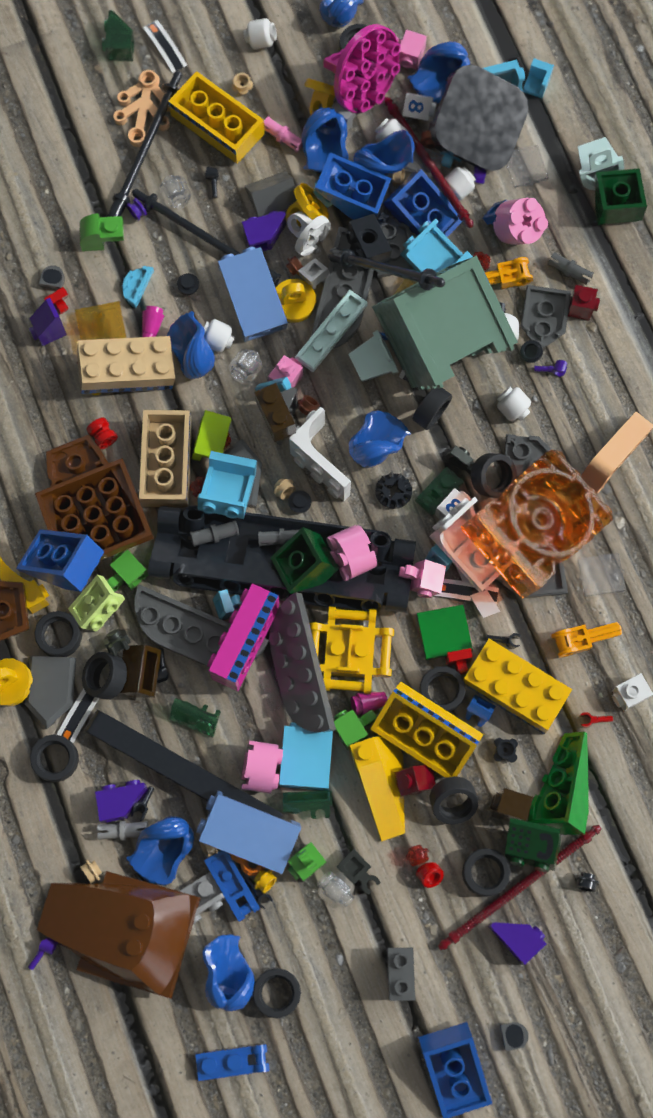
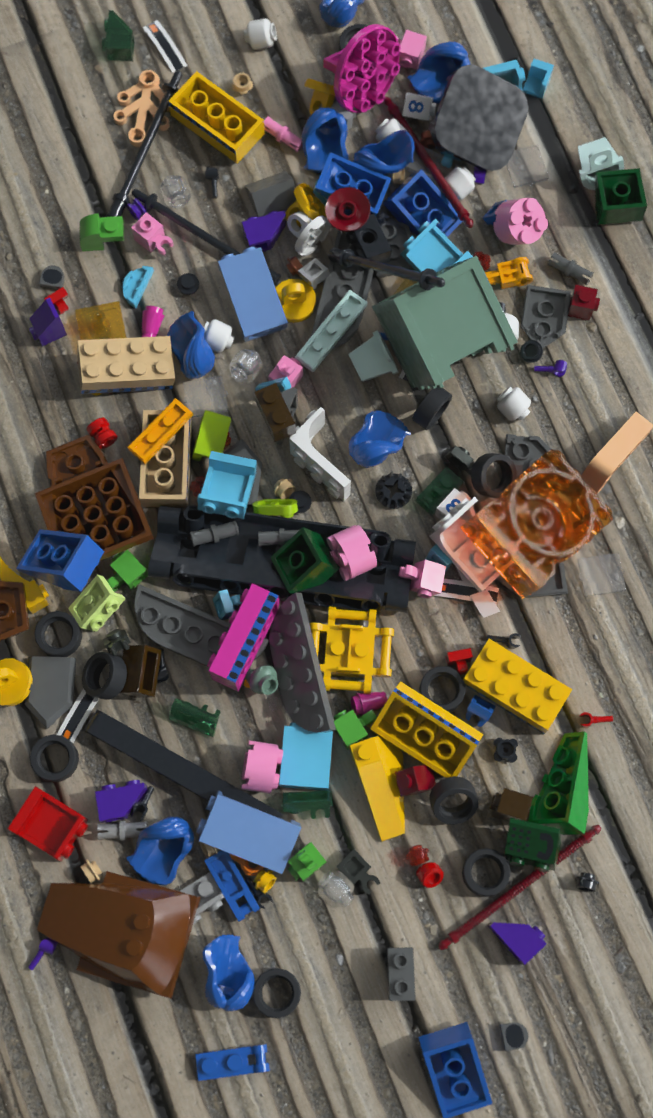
(49, 824): none -> red panel
(150, 234): none -> bright pink brick
(160, 431): none -> light orange tile
(206, 395): none -> clear piece
(262, 680): none -> sand green animal
(276, 507): none -> lime plate
(308, 404): copper plate -> none
(345, 199): none -> dark red dish
(444, 631): green tile -> none
(580, 639): light orange connector -> none
(631, 692): white brick -> none

